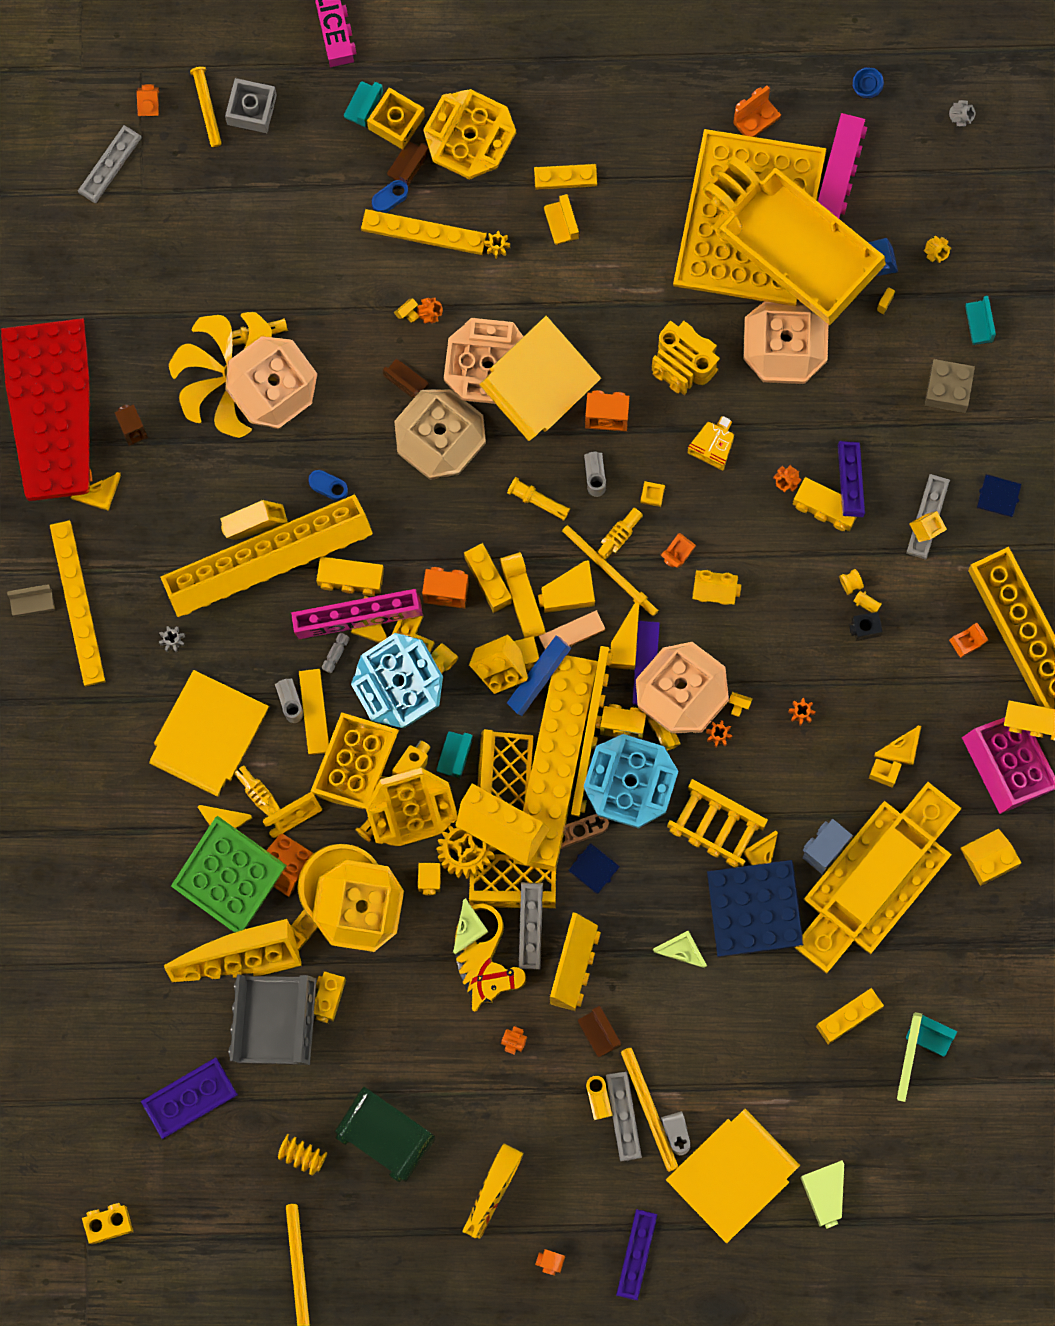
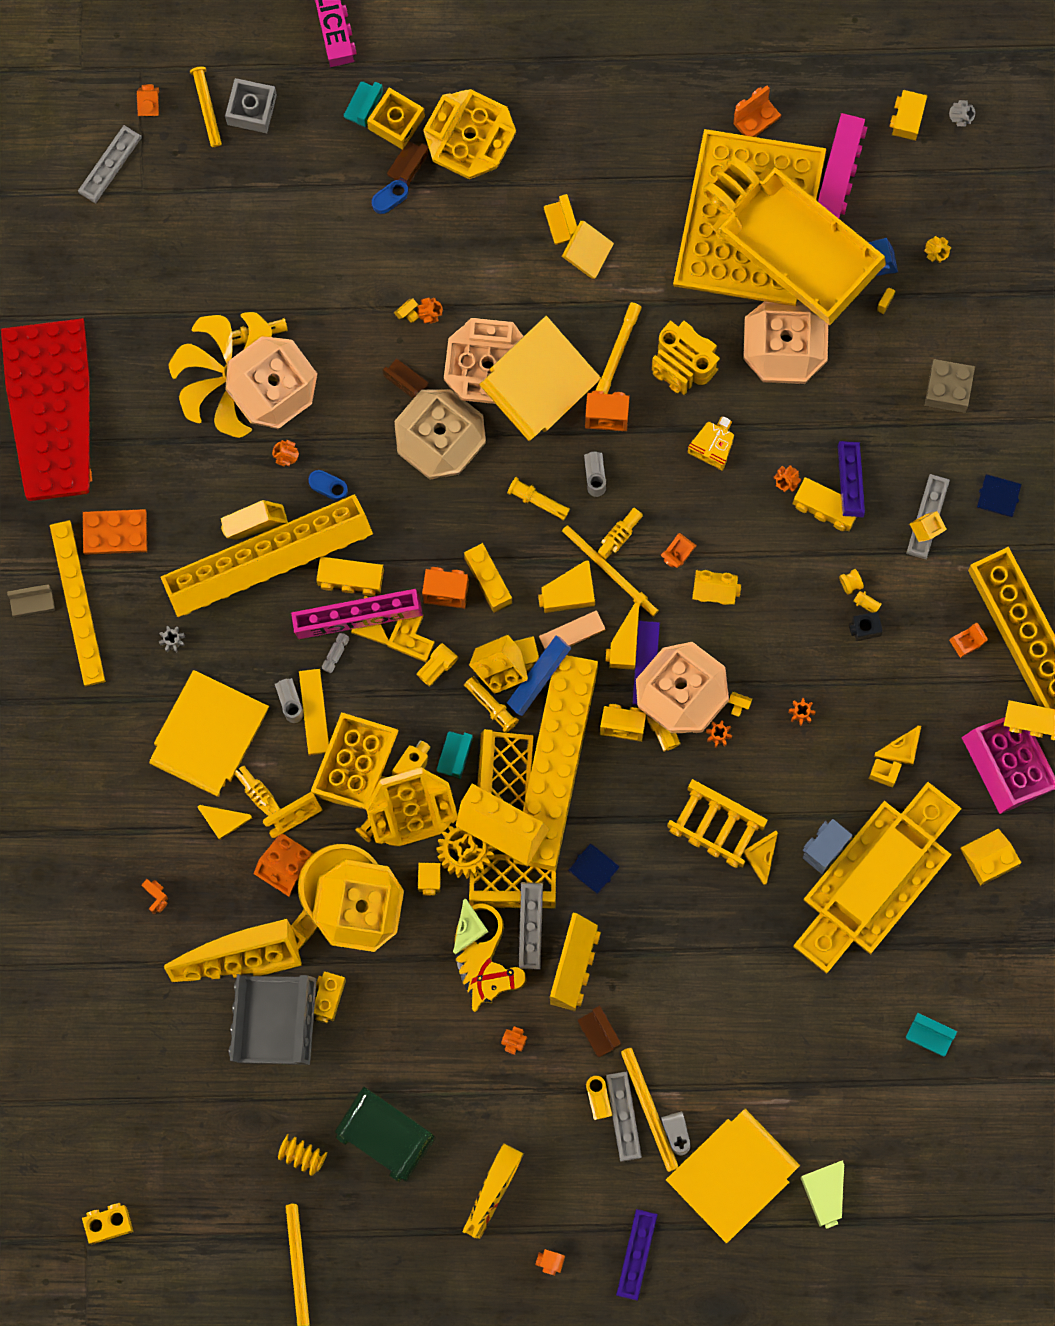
(100, 493): yellow tile -> none
(115, 532): none -> orange plate
(131, 424): reddish brown brick -> none
(155, 890): none -> orange bracket
(189, 1098): dark purple tile -> none
(228, 875): bright green plate -> none
(285, 453): none -> orange gear
(379, 686): medium azure piece -> none
(423, 232): yellow plate -> none
(496, 250): yellow gear -> none
(497, 710): none -> yellow pin
(522, 595): yellow beam -> none
(565, 176): yellow plate -> none
(571, 839): medium nougat beam -> none
(587, 249): none -> yellow tile
(593, 722): yellow plate -> none
(629, 321): none -> yellow piece
(633, 758): medium azure piece -> none
(652, 494): yellow tile -> none
(682, 949): yellowish green tile -> none
(755, 908): dark blue plate -> none
(849, 1016): yellow brick -> none
(868, 82): blue hair -> none
(909, 114): none -> yellow brick
(909, 1056): yellowish green tile -> none
(980, 321): teal panel -> none

